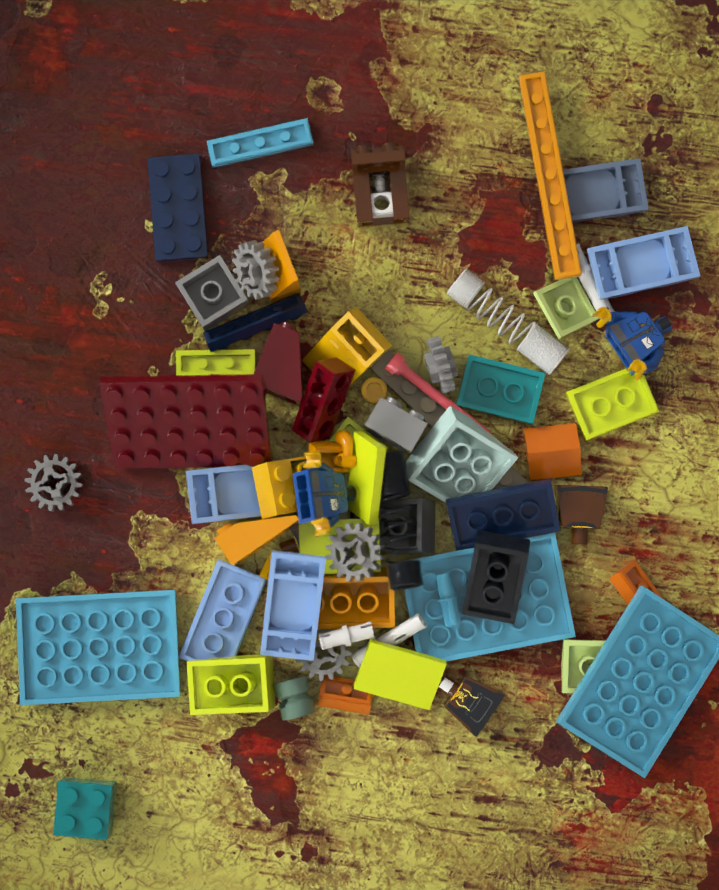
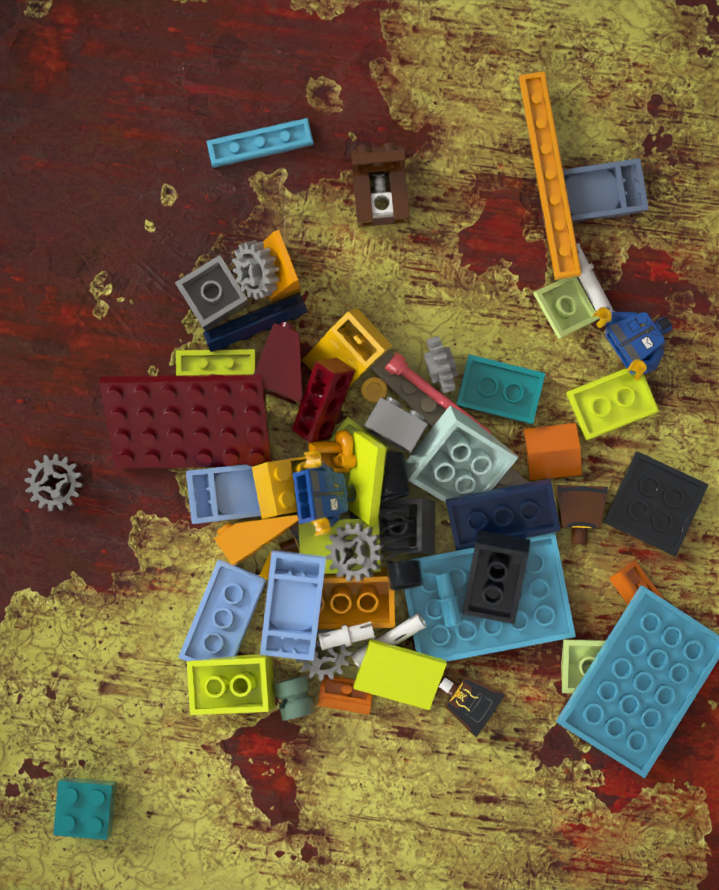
(98, 647): medium azure plate -> none
(177, 207): dark blue plate -> none
(538, 344): white piece -> none
(643, 263): light blue slope -> none
(655, 503): none -> black plate

